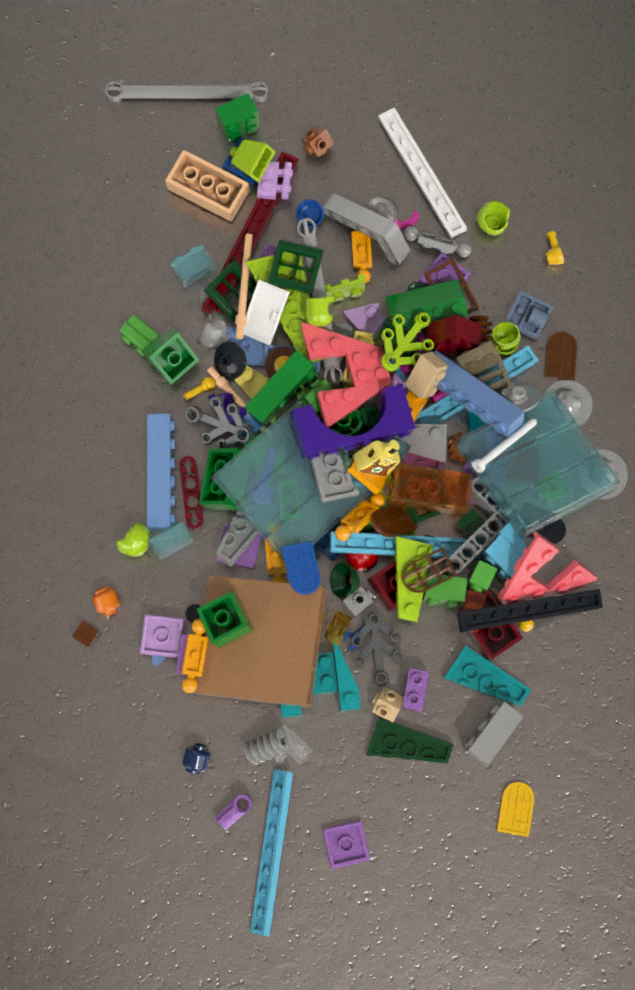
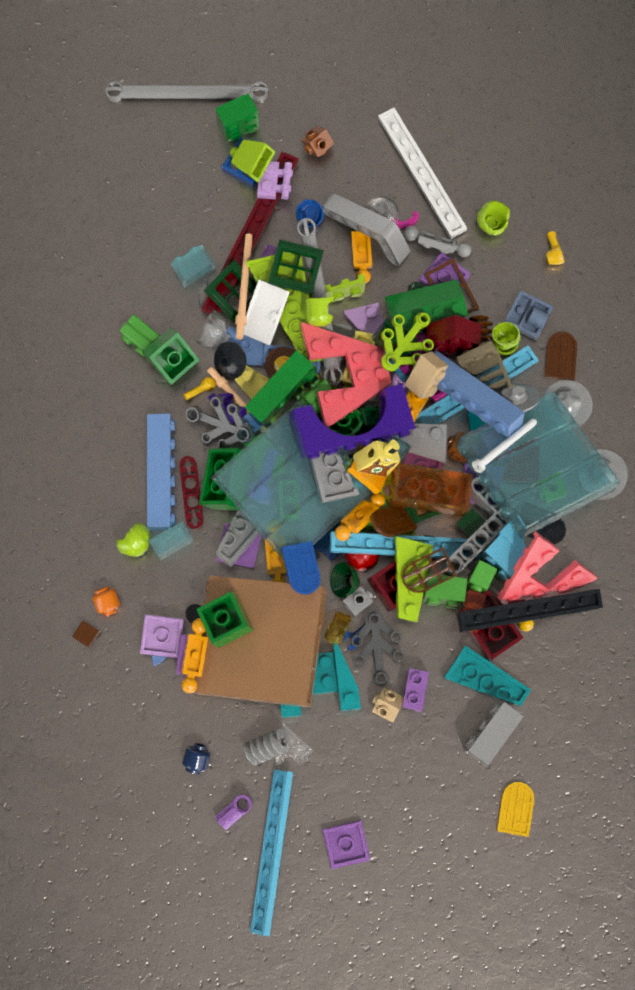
(207, 185): light nougat brick -> none
(406, 743): dark green wing -> none

